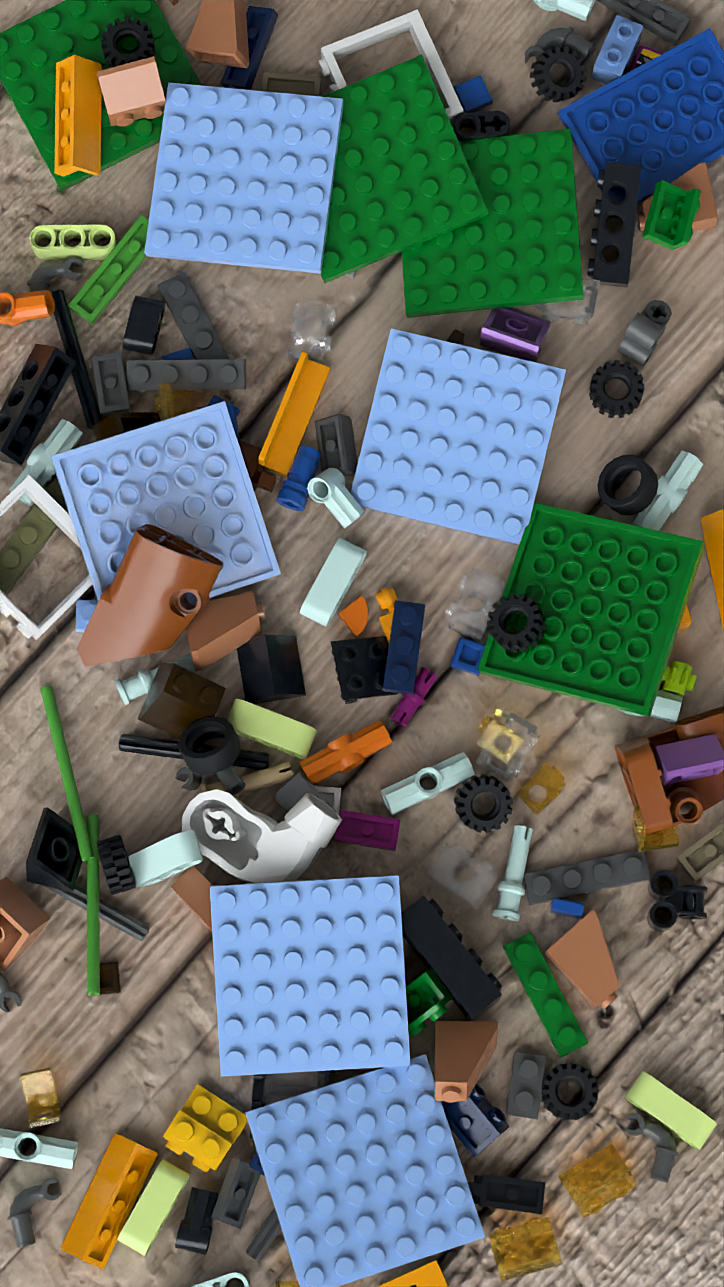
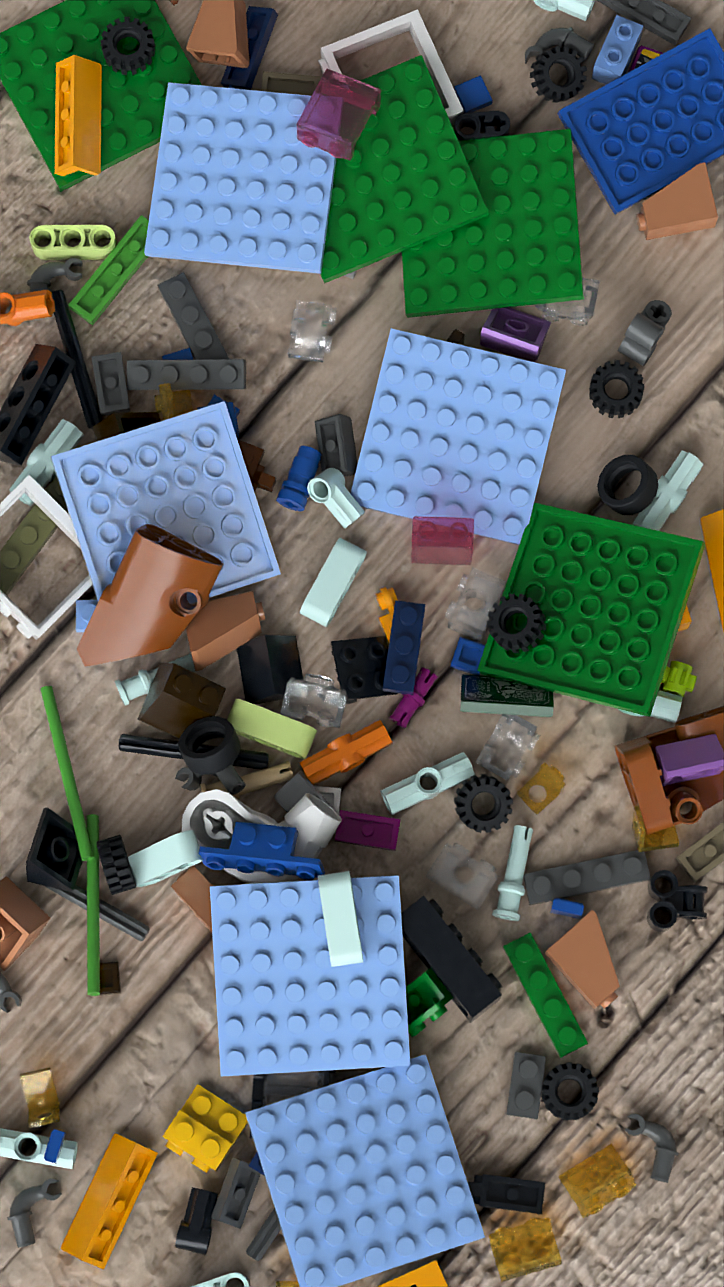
(54, 1146): none -> blue tile
(132, 92): slope -> none
(144, 325): black beam -> none
(153, 1207): yellowish green beam -> none
(262, 850): none -> blue bracket
(294, 415): light orange panel -> none
(314, 698): none -> clear cylinder
(337, 114): none -> clear pink panel
(340, 918): none -> light aqua beam
(355, 616): orange tile -> none
(442, 540): none -> clear pink panel
(461, 1056): nougat slope -> none
(475, 1121): dark blue bracket -> none
(491, 728): clear yellow bracket -> none
(501, 696): none -> tile
(628, 179): black brick -> none
(670, 1110): yellowish green beam -> none
(671, 215): green bracket -> none

